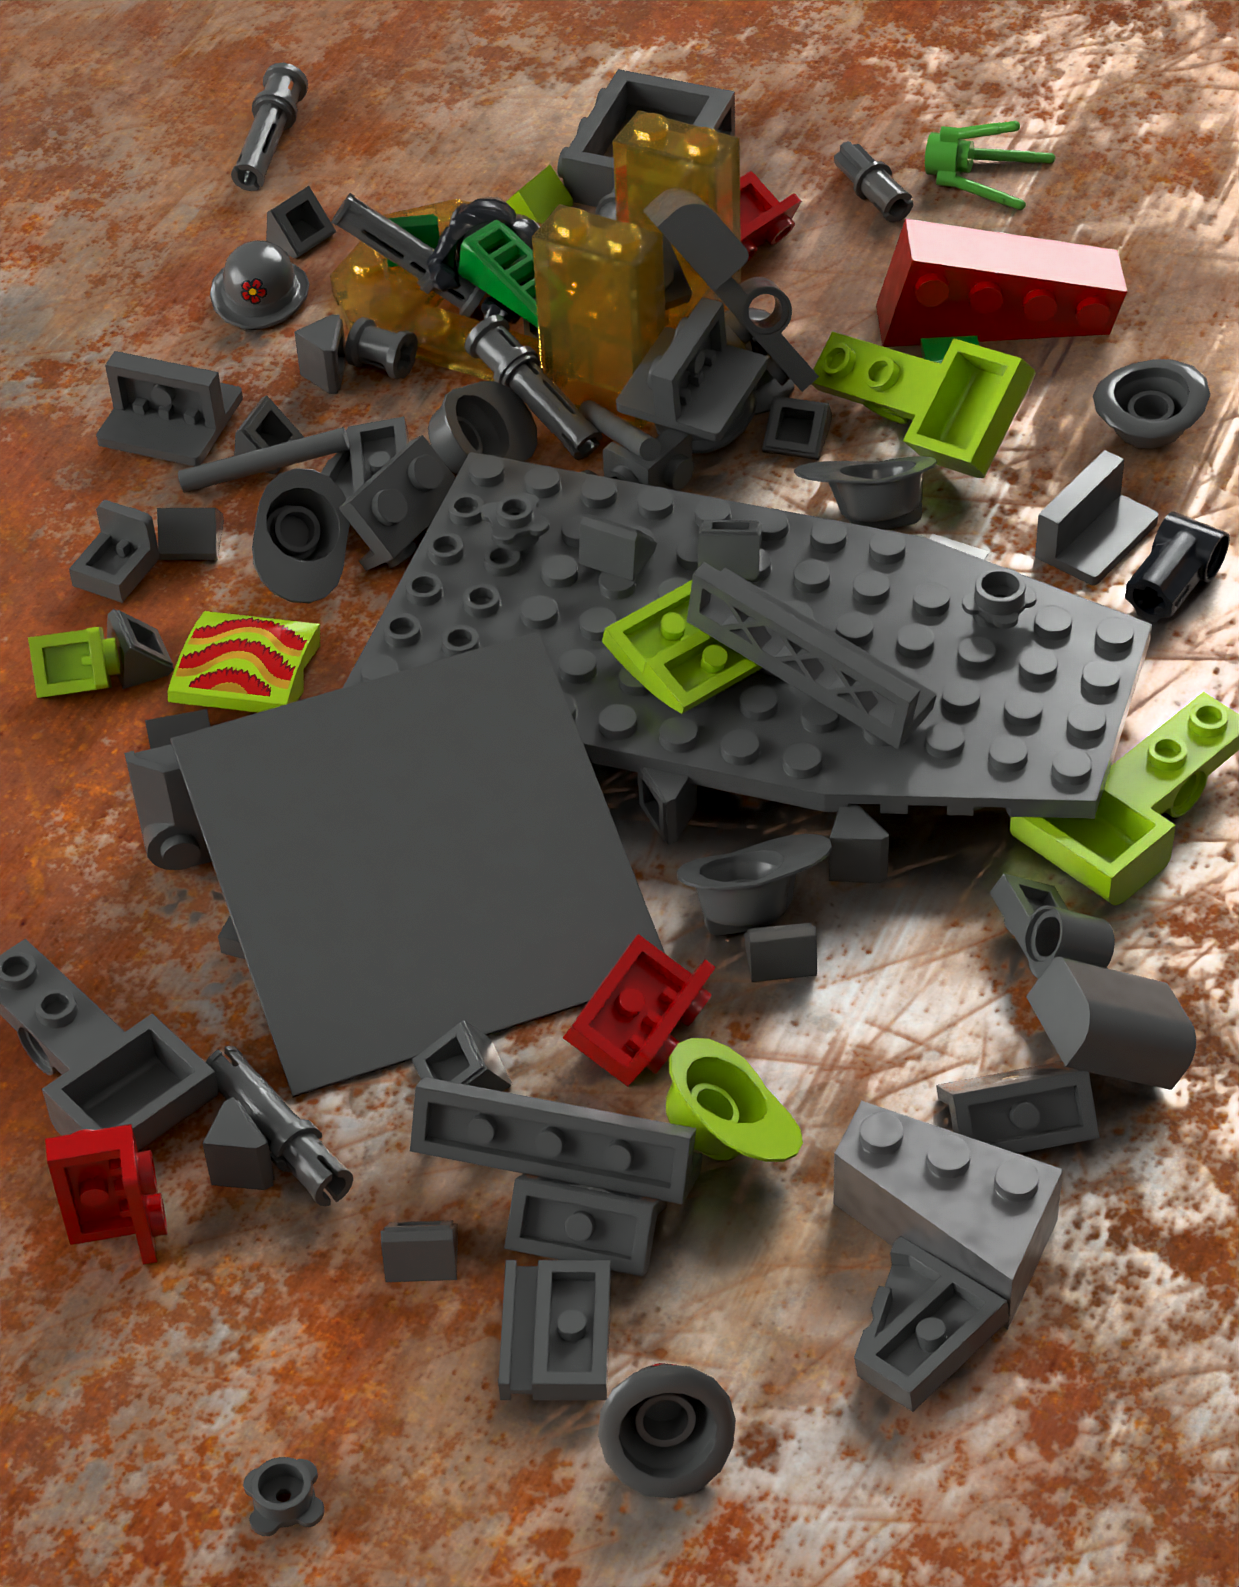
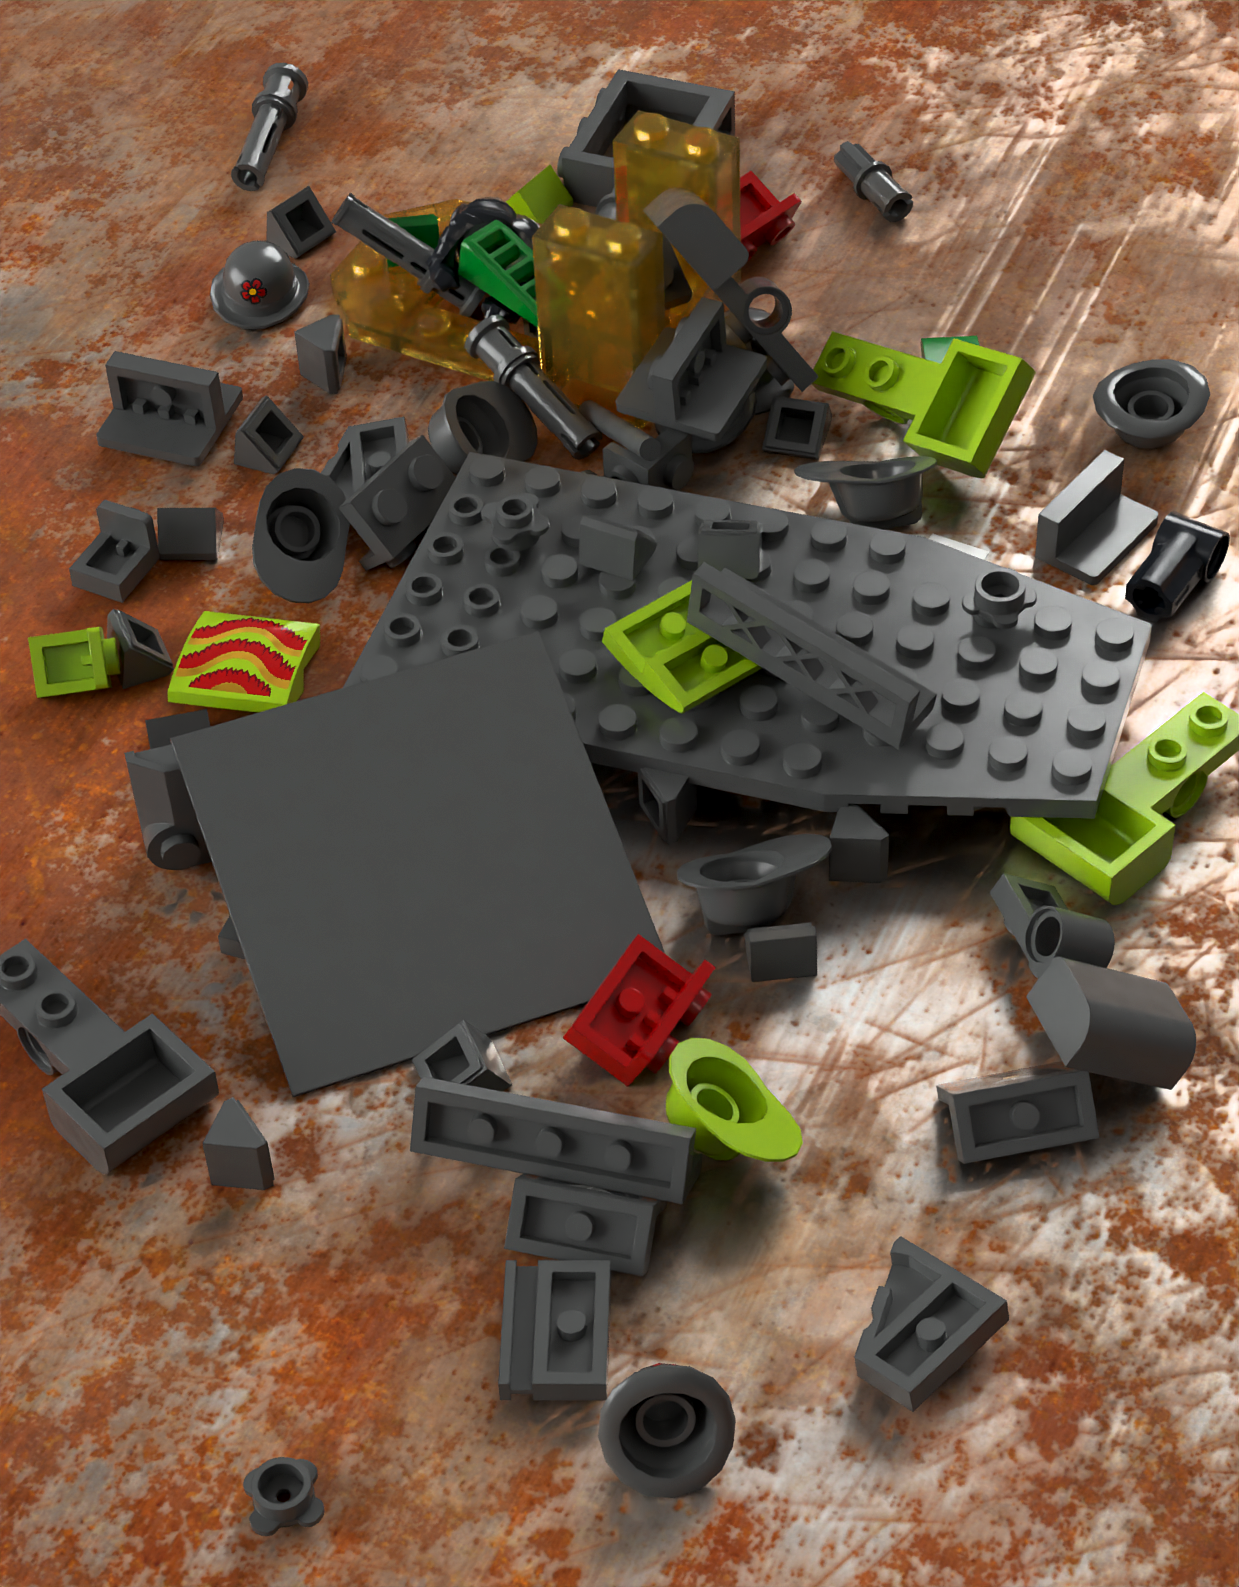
(107, 1188): red bracket -> none
(263, 460): dark grey bar -> none
(290, 1139): dark grey pin -> none
(381, 348): dark grey bush -> none
(420, 1251): dark grey slope -> none
(949, 1196): flat silver wedge -> none
(950, 154): bright green plant -> none
(995, 286): red wedge -> none

